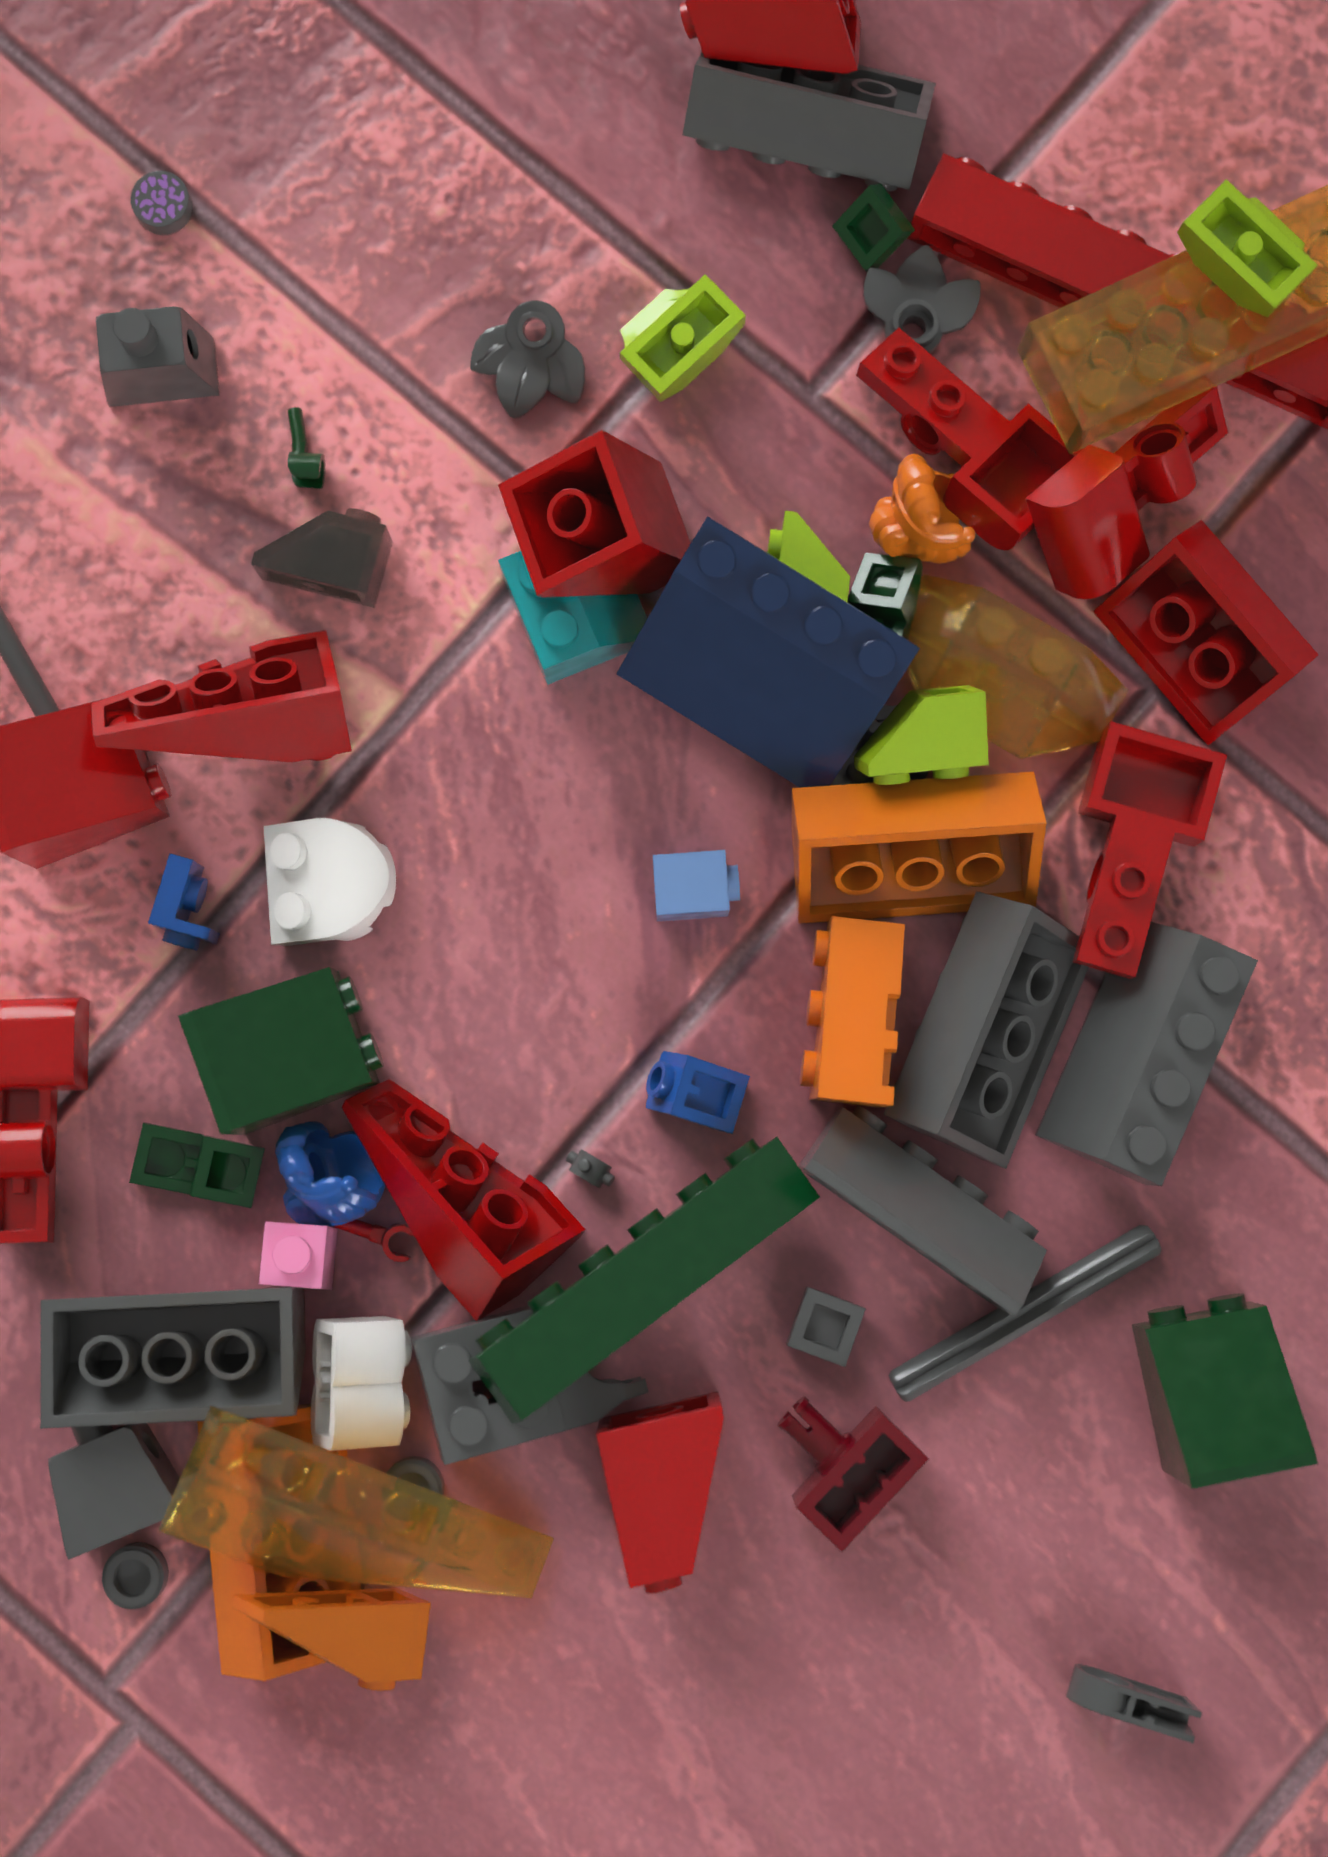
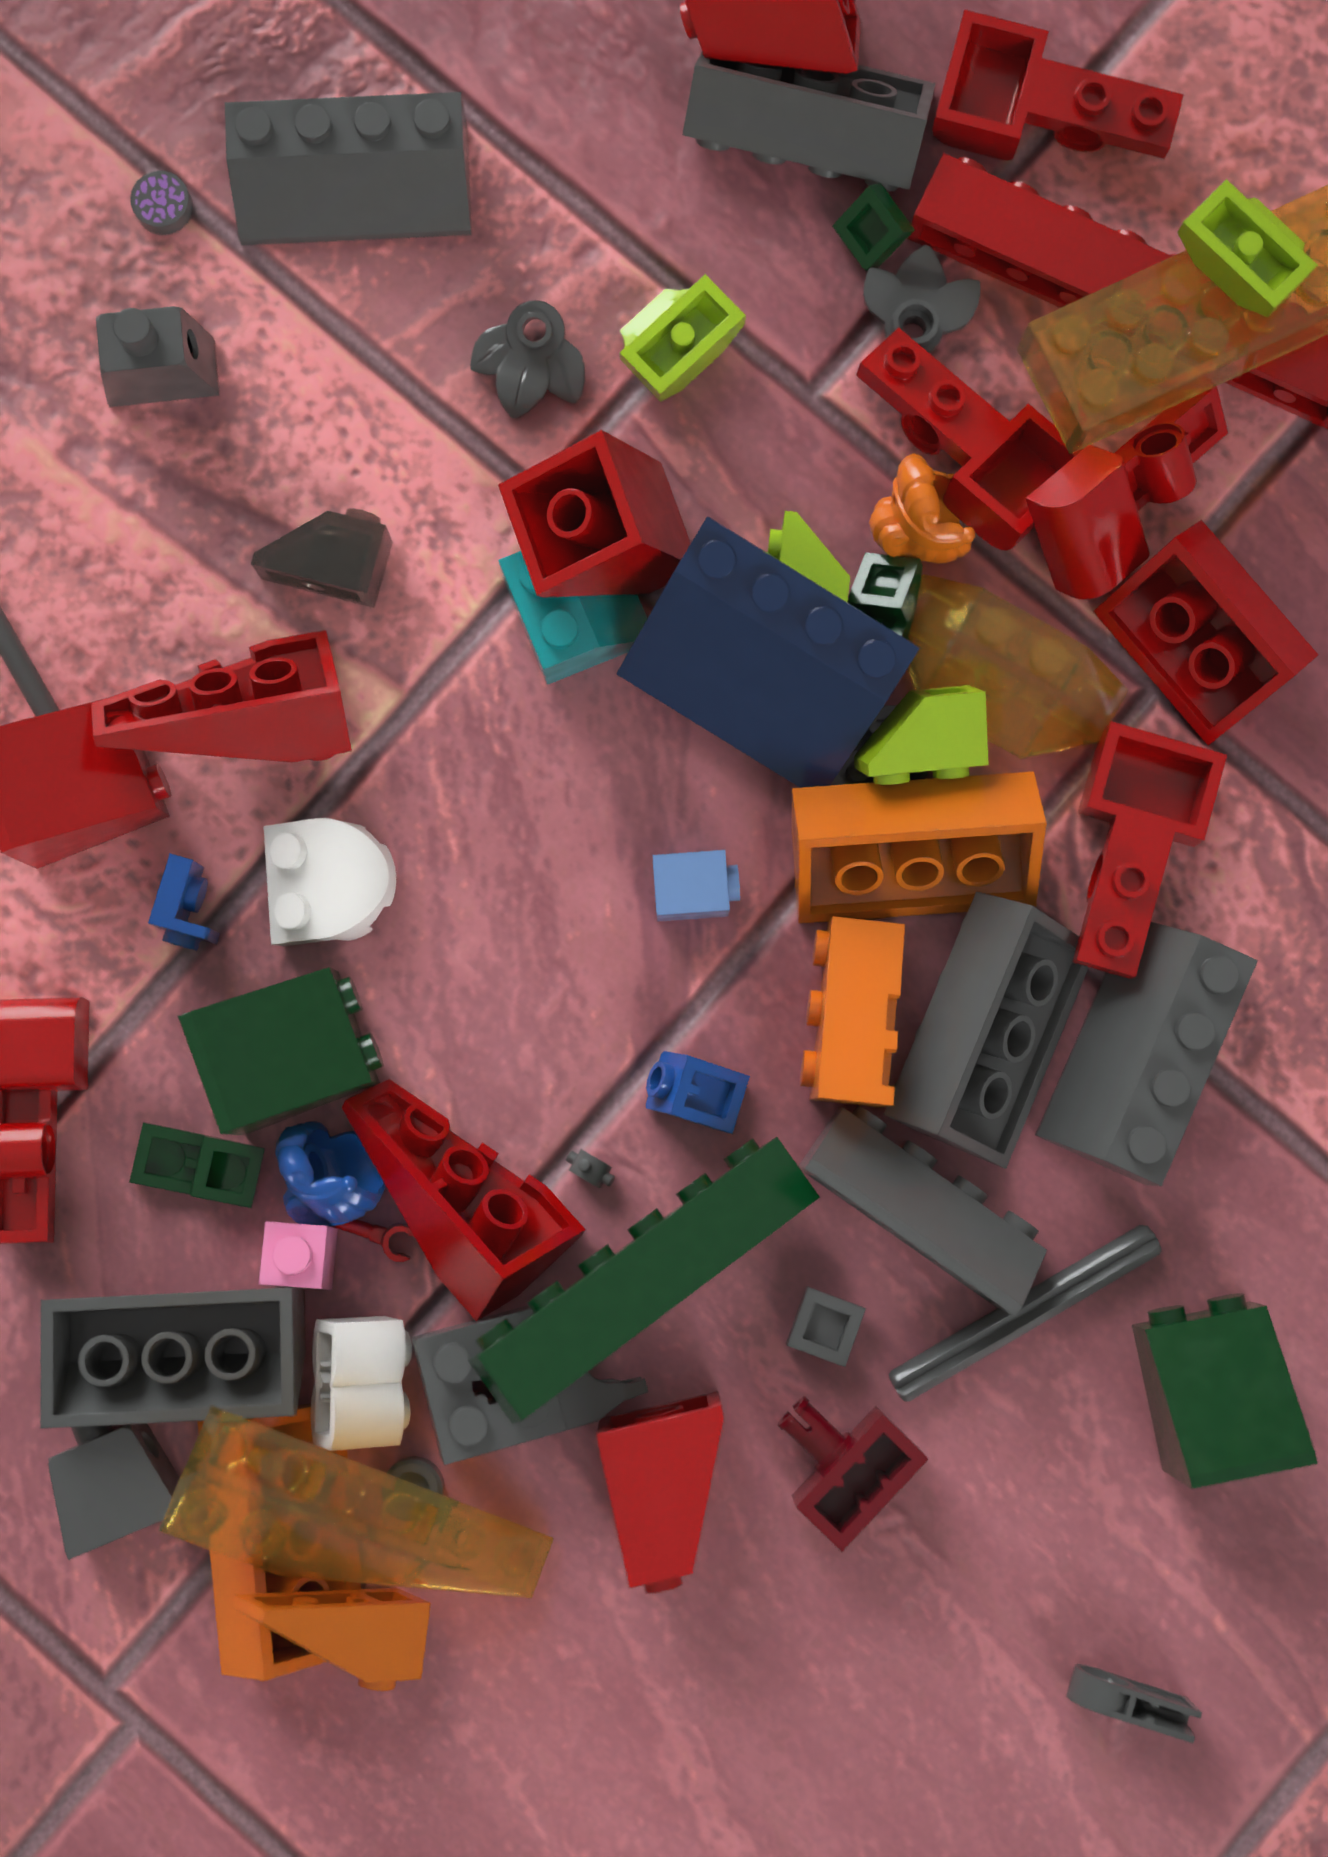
(135, 1575): dark grey tile -> none
(305, 467): dark green hand -> none
(349, 168): none -> dark grey slope
(1004, 82): none -> red plate

